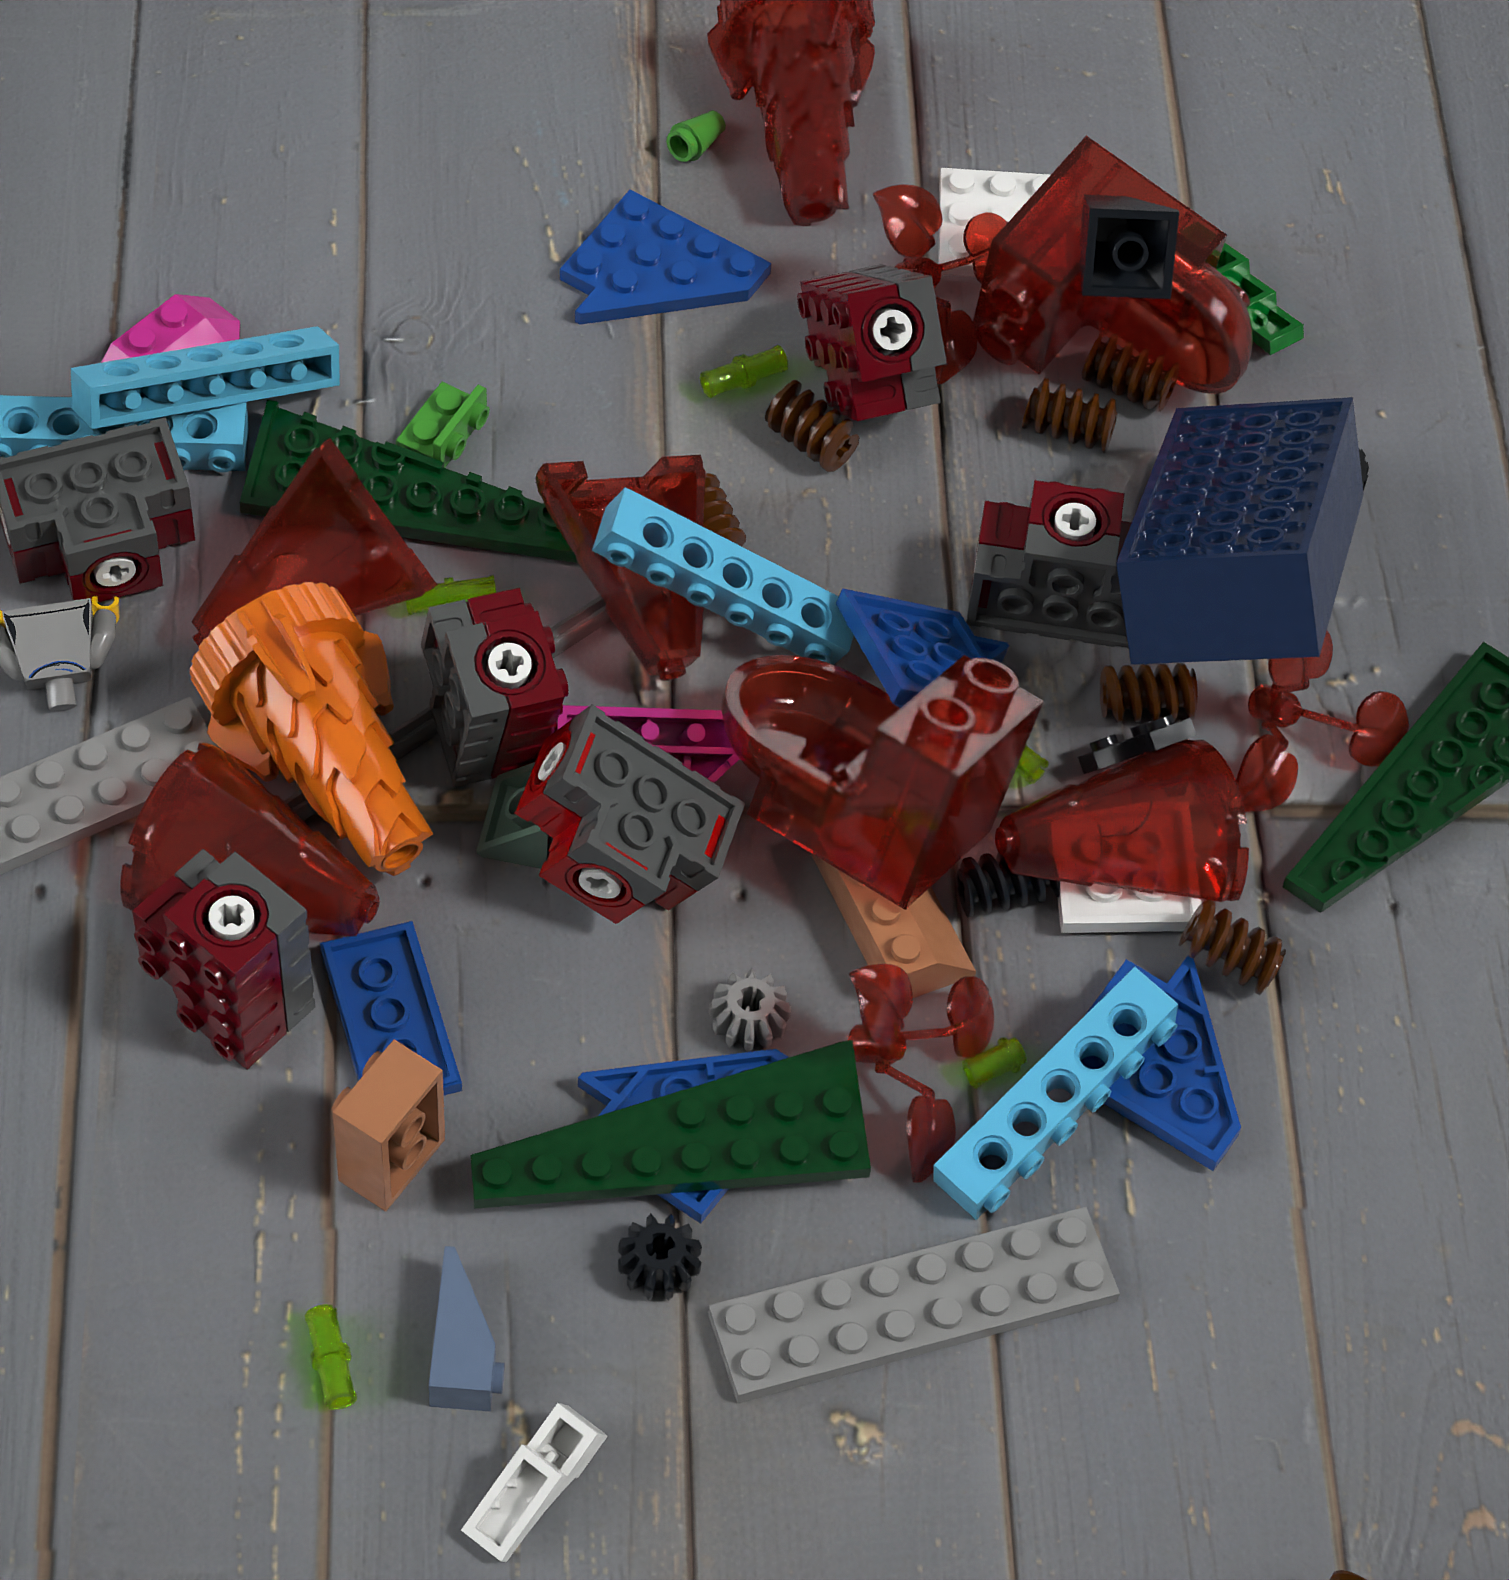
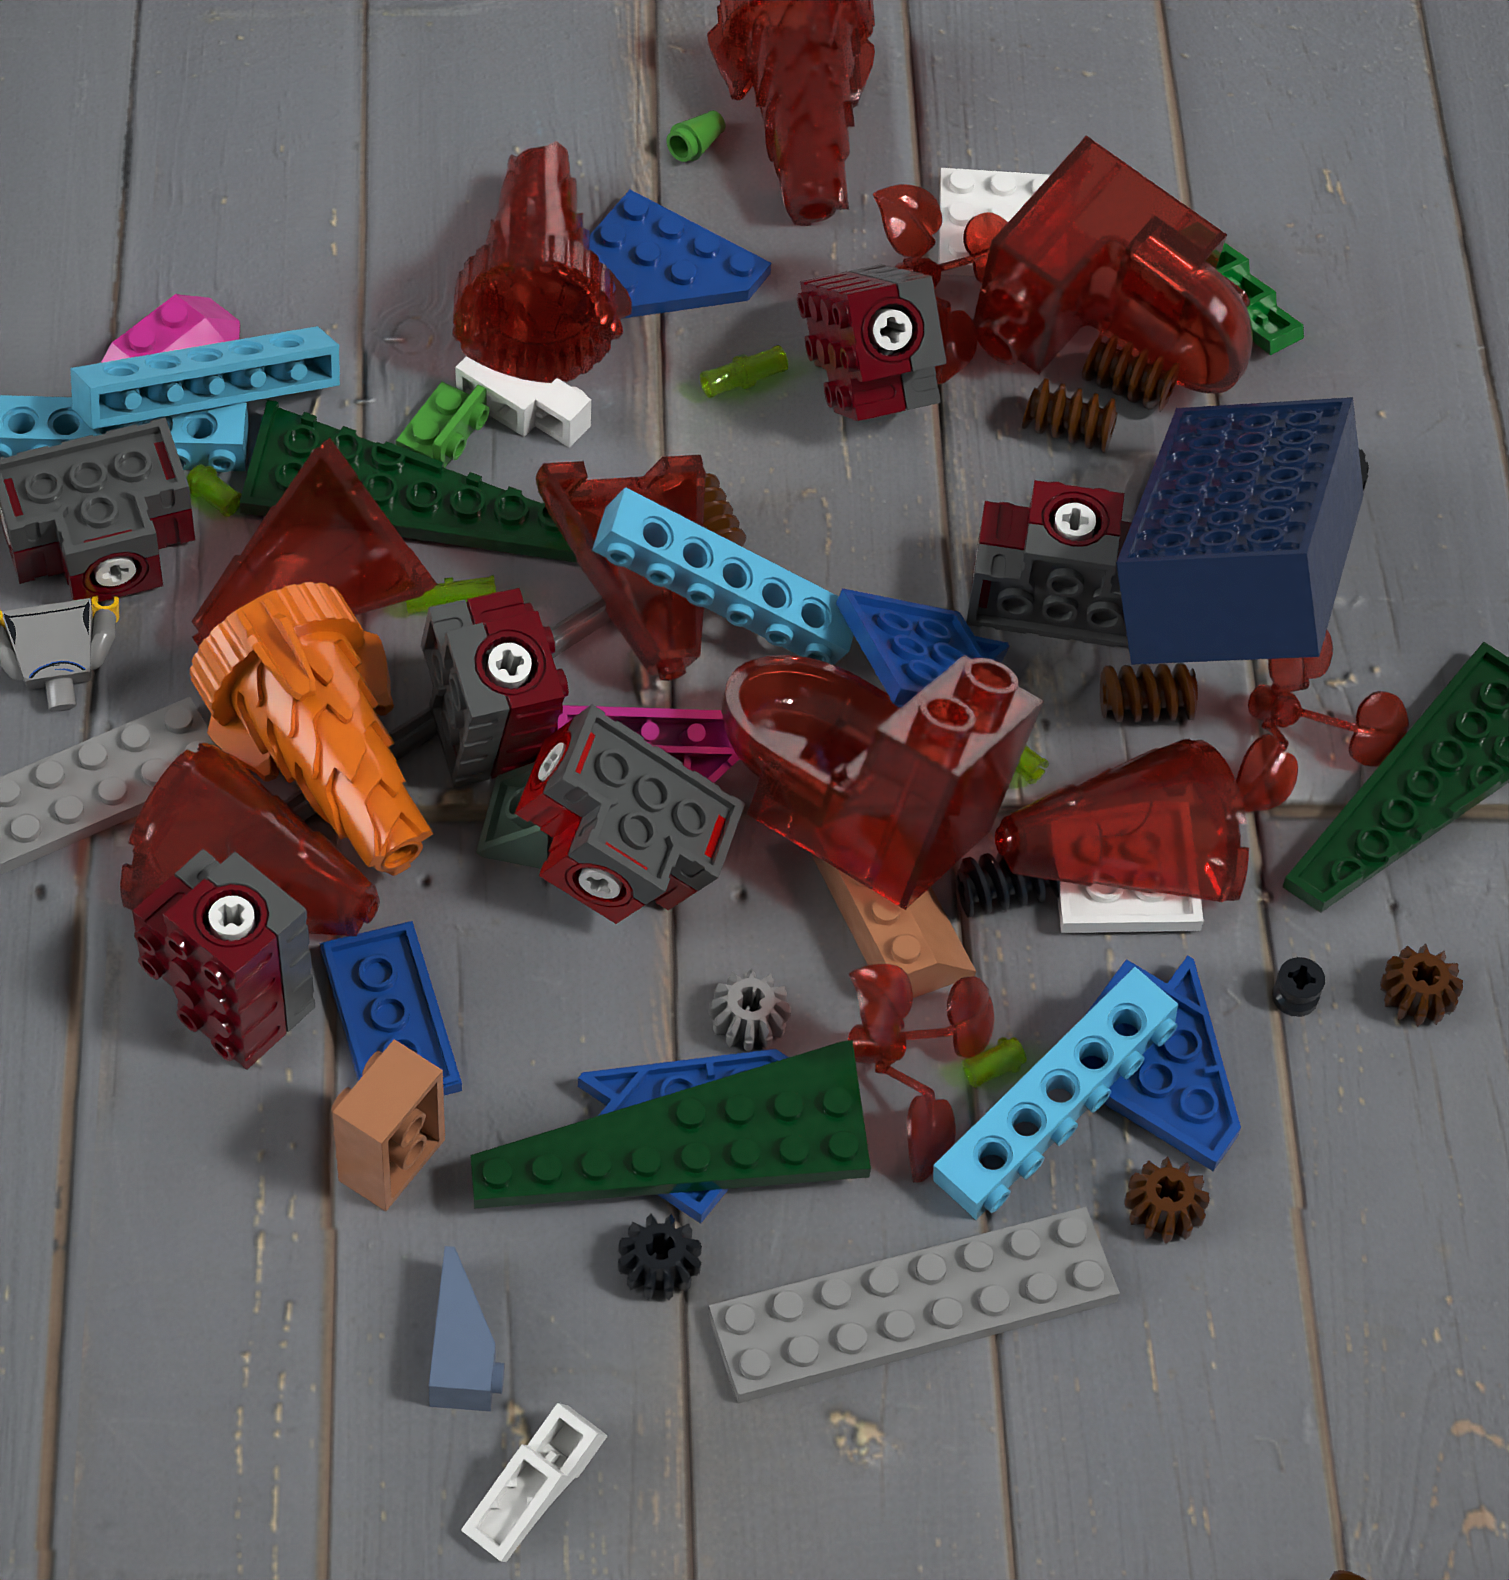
(206, 484): none -> clear neon green pin
(330, 1357): clear neon green pin -> none
(527, 404): none -> white slope
(535, 291): none -> clear red cone
(809, 428): reddish brown piece -> none
(1127, 247): black slope -> none
(1146, 738): black plate -> none
(1166, 1200): none -> reddish brown gear
(1233, 945): reddish brown piece -> none
(1290, 995): none -> black wheel
(1421, 985): none -> reddish brown gear

